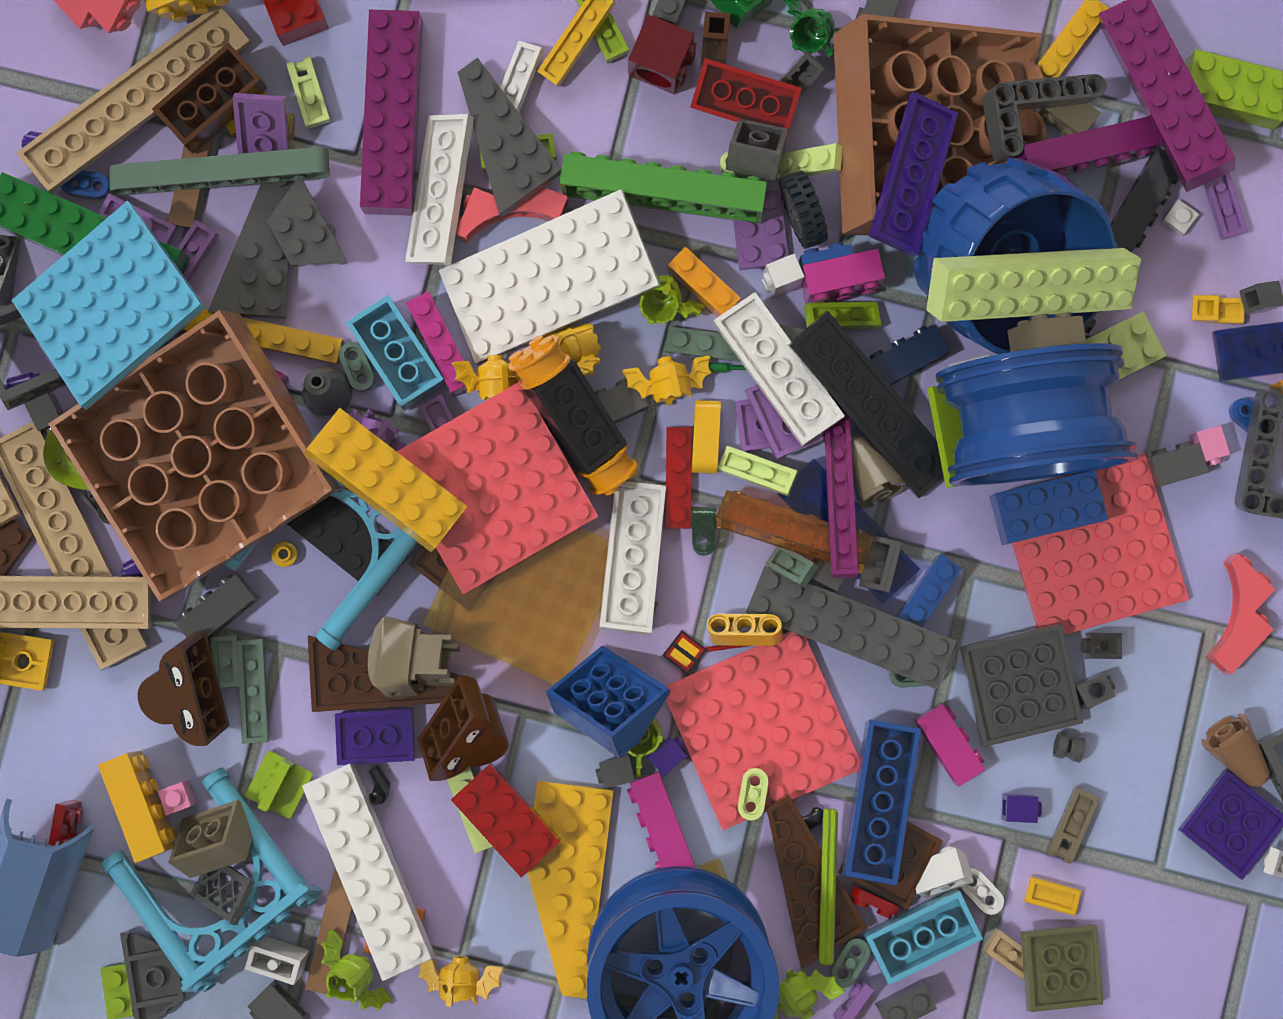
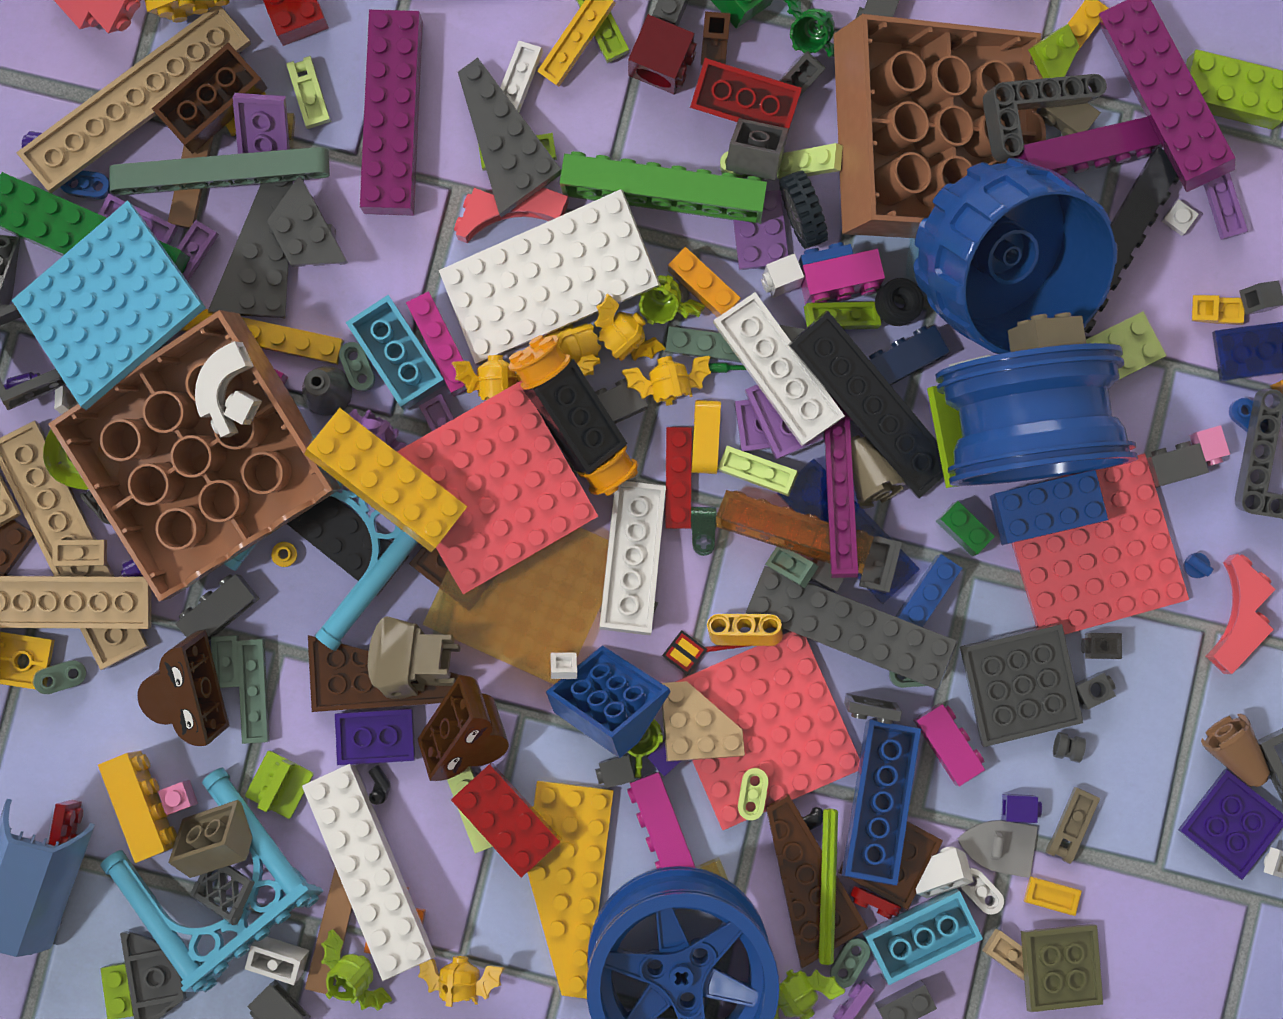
(43, 411): dark grey brick -> none
(59, 677): none -> sand green plate
(64, 399): none -> white plate
(79, 553): none -> tan plate
(213, 382): none -> white arch
(241, 407): none -> white plate
(439, 189): white plate -> none
(563, 665): none -> white plate
(624, 332): none -> yellow helmet
(697, 727): none -> tan plate
(863, 706): none -> dark grey plate
(908, 292): none -> black tyre
(913, 174): dark purple plate -> none
(965, 528): none -> green brick
(1001, 846): none -> light grey shield
(1032, 284): yellowish green brick -> none
(1055, 52): none -> lime wing
(1197, 565): none -> blue plate

